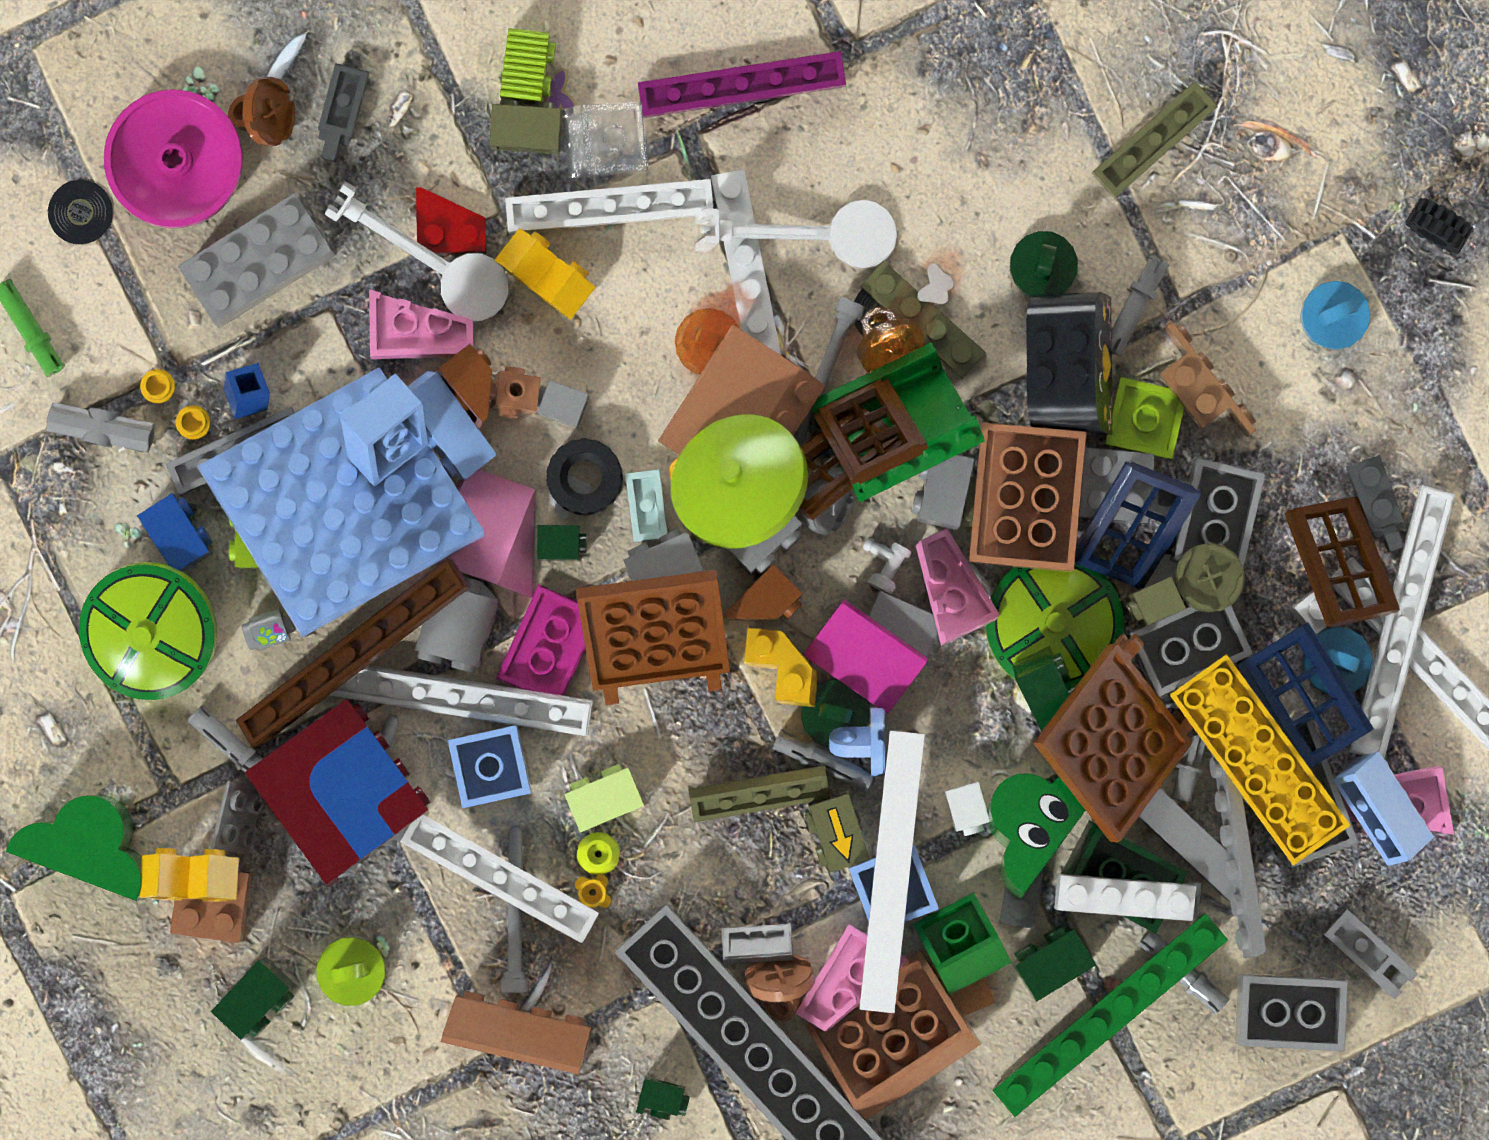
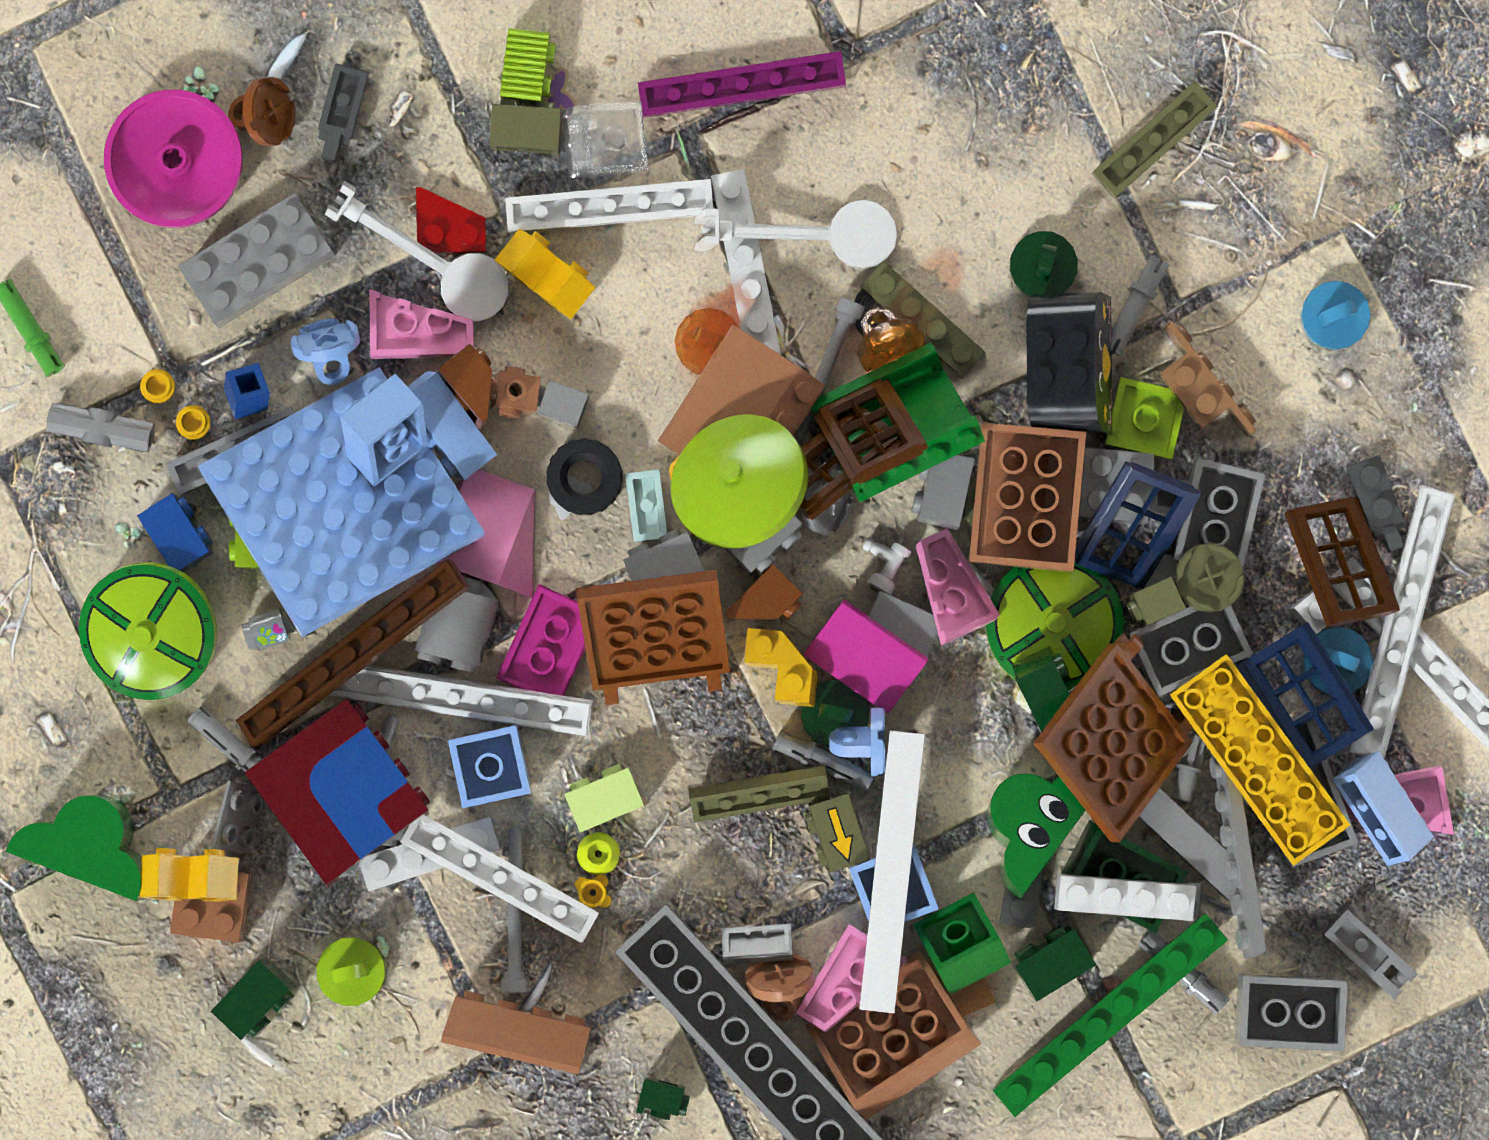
(80, 212): black sticker -> none
(325, 342): none -> light blue tile
(405, 863): none -> white plate
(560, 543): dark green brick -> none
(938, 286): white sticker -> none
(967, 808): white brick -> none
(1439, 225): black tyre -> none

